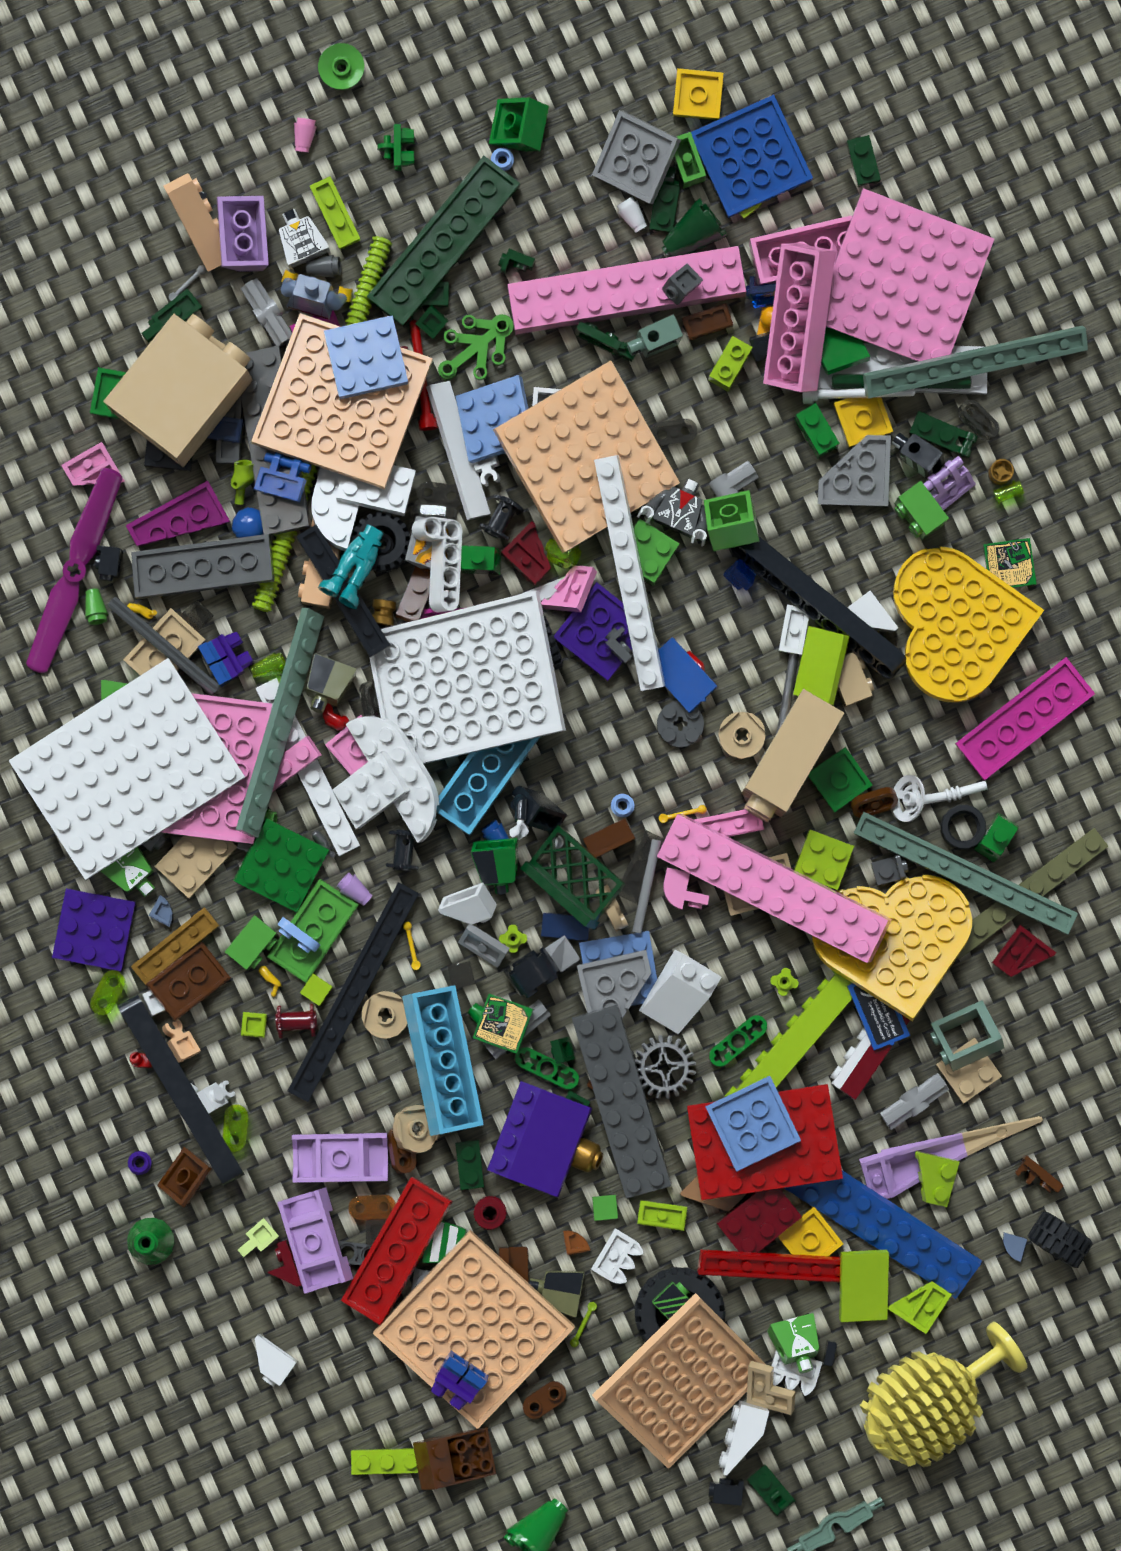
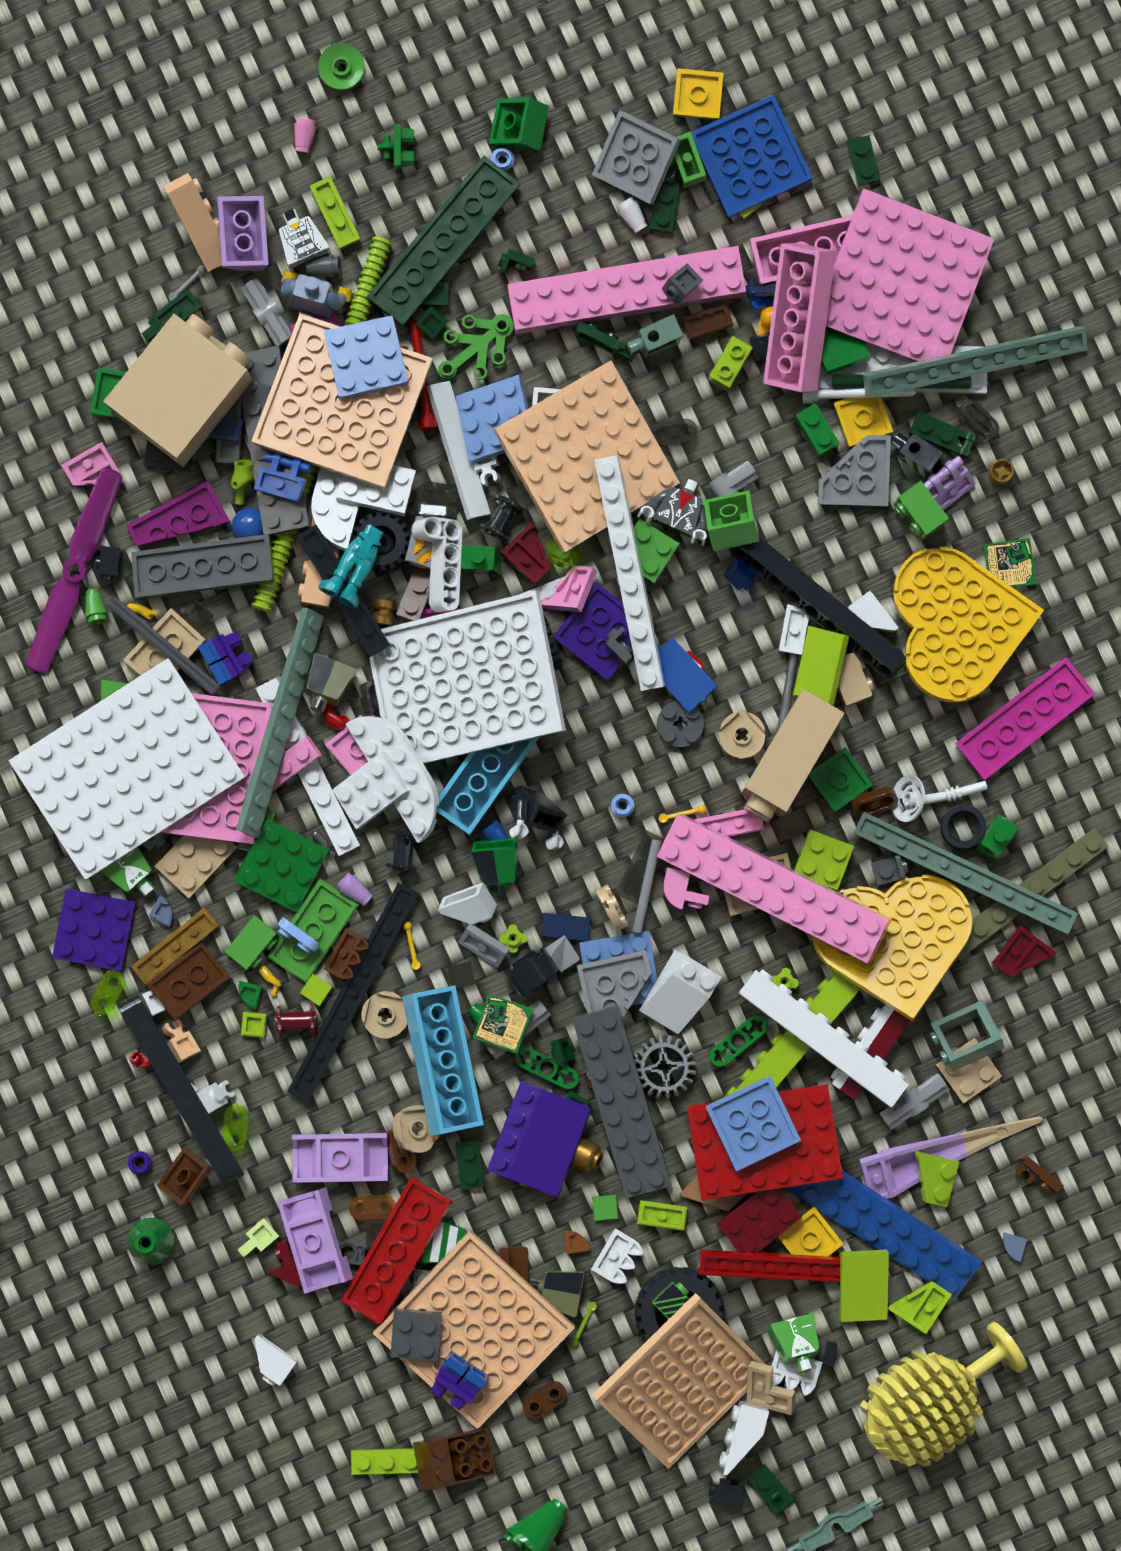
(250, 993): none -> green tile
(269, 666): clear neon green cone -> none
(346, 954): none -> reddish brown plate
(416, 1334): none -> dark grey plate
(498, 1218): dark red hose -> none
(565, 895): dark green fence -> none
(609, 838): reddish brown panel -> none
(694, 231): dark green cone -> none
(823, 1038): none -> white brick
(880, 1021): black piece -> none
(1008, 491): clear neon green pin -> none
(1060, 1239): black tyre -> none

